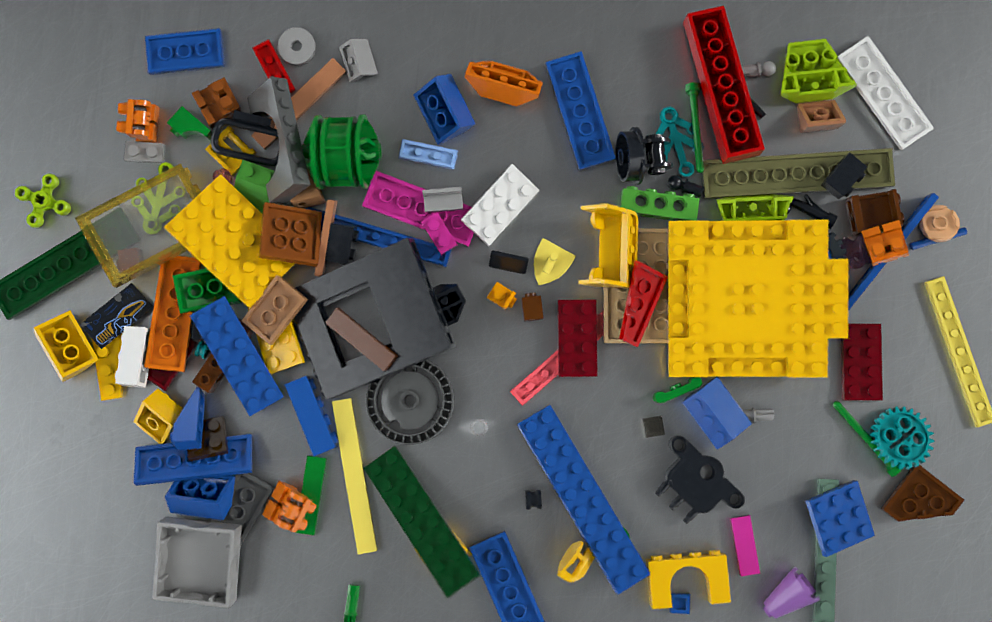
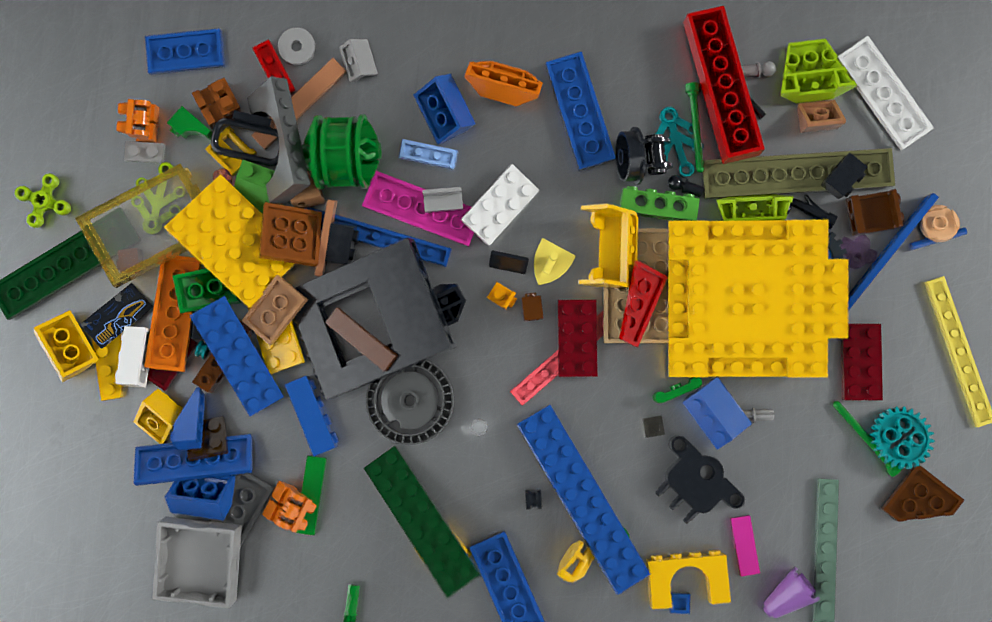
(354, 476): light yellow tile -> none
(439, 233): dark pink plate -> none
(840, 518): blue plate -> none
(886, 245): orange hips -> none

